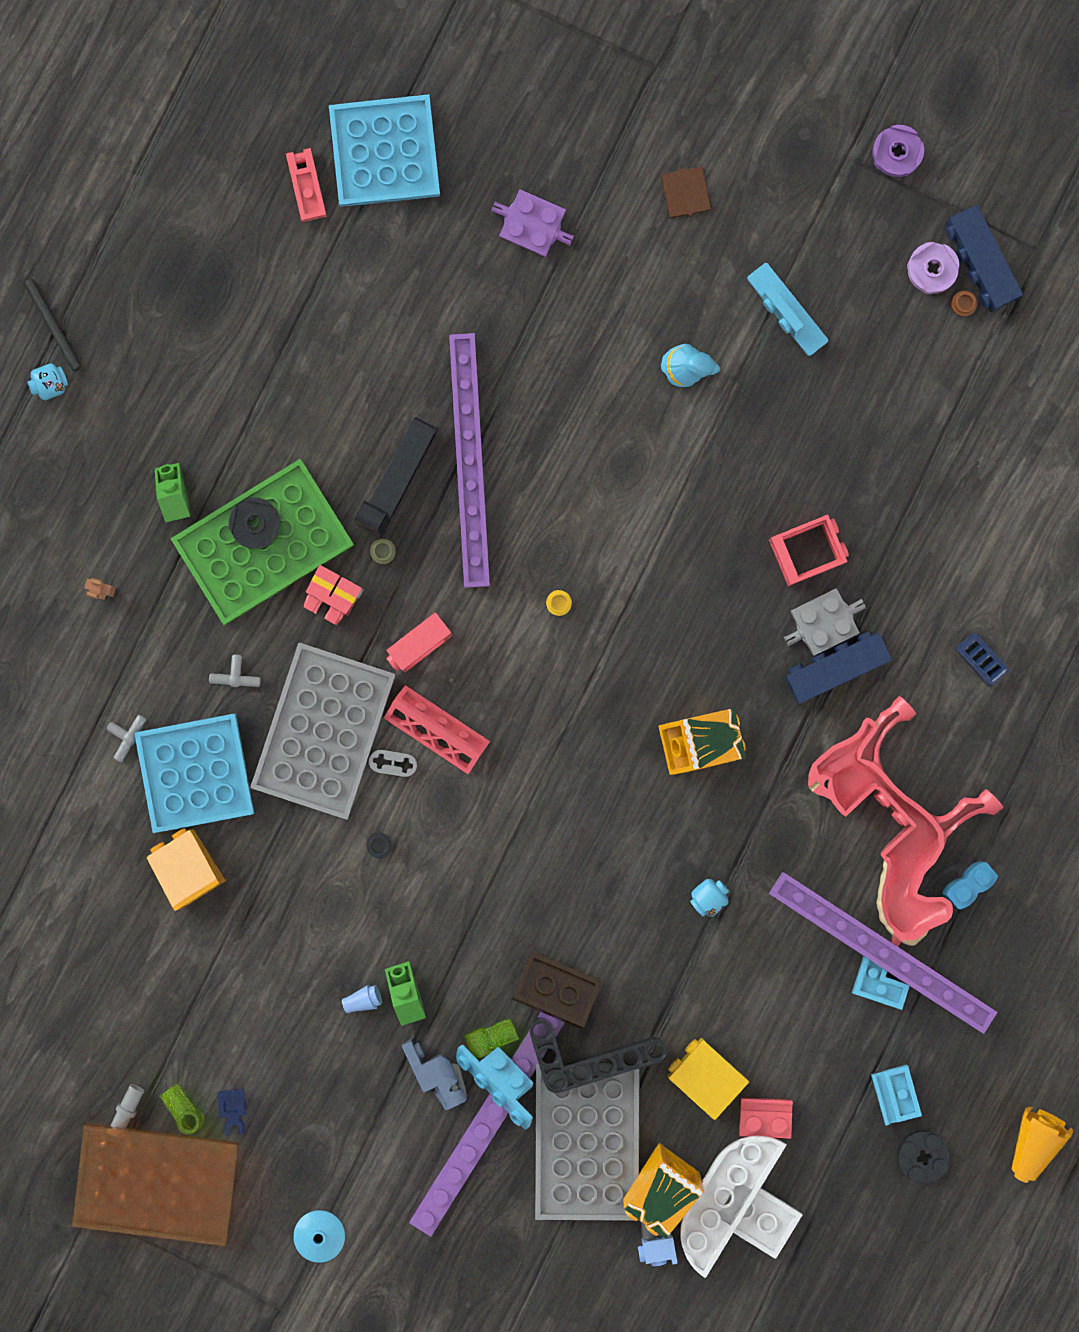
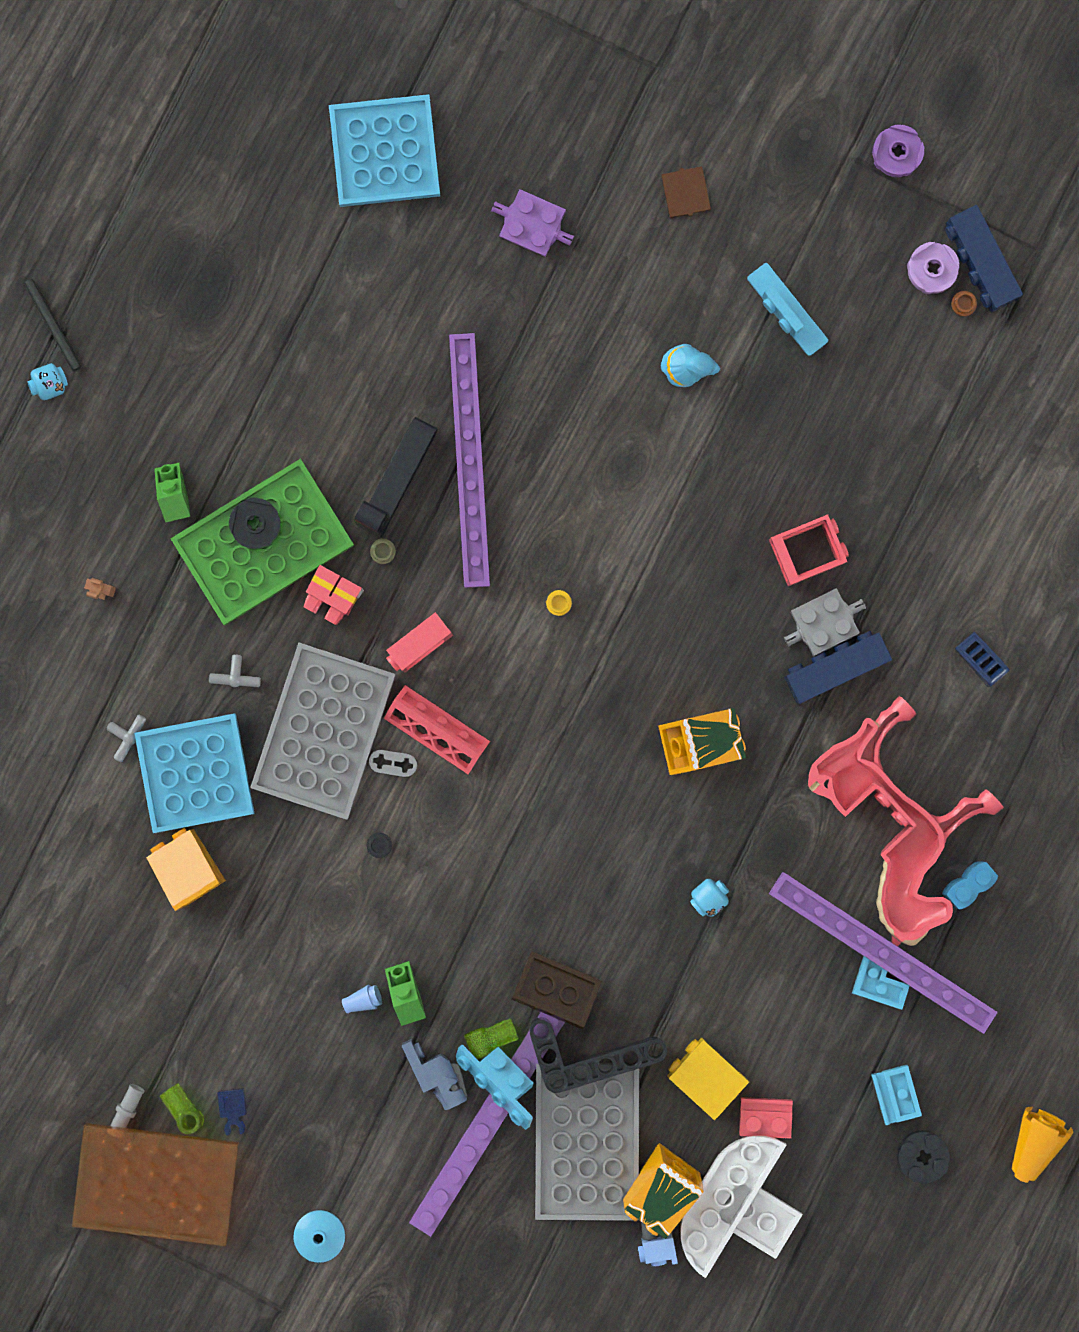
(306, 186): coral plate -> none

